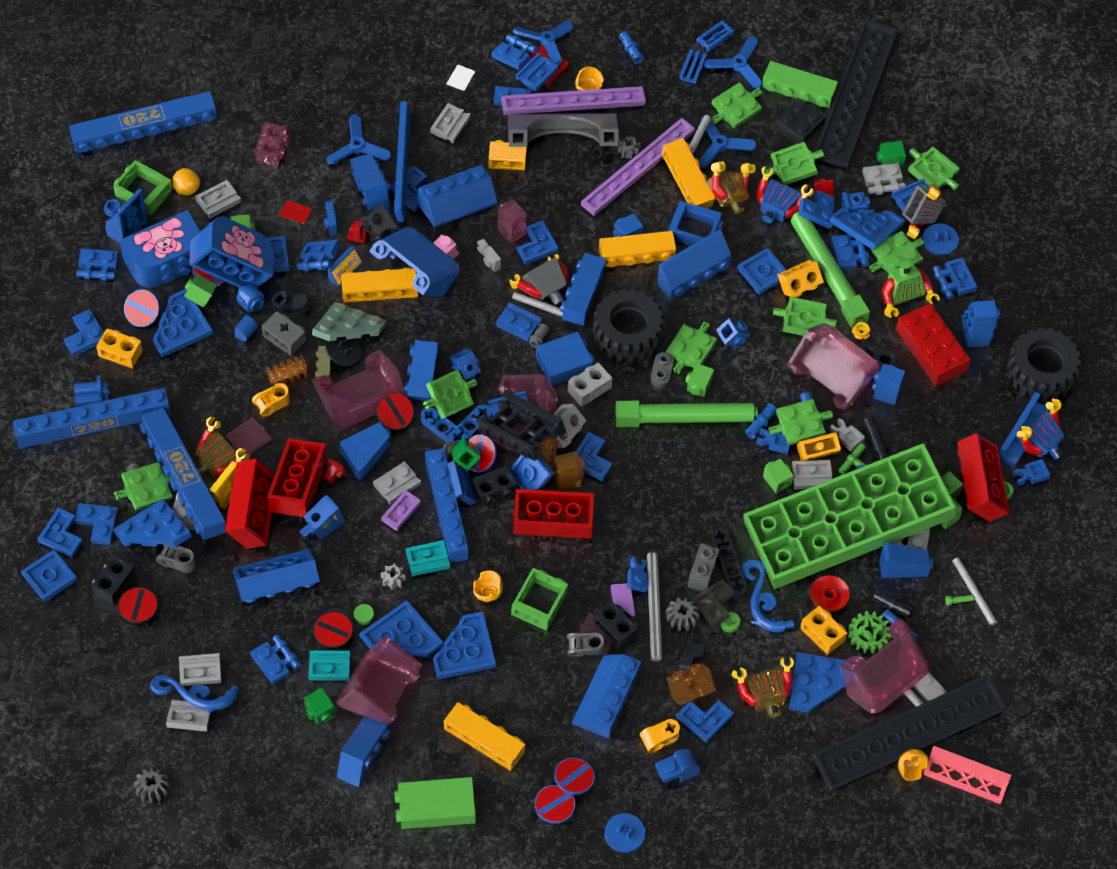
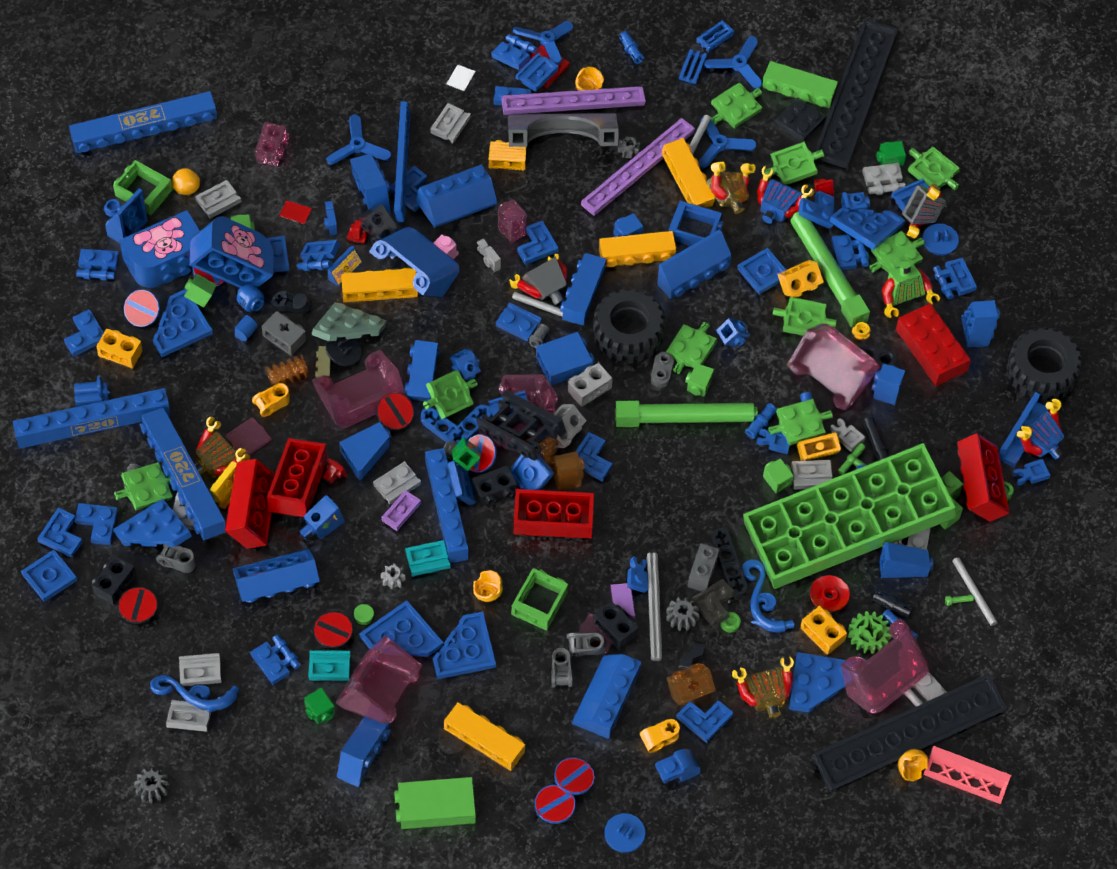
(561, 671): none -> dark grey piece

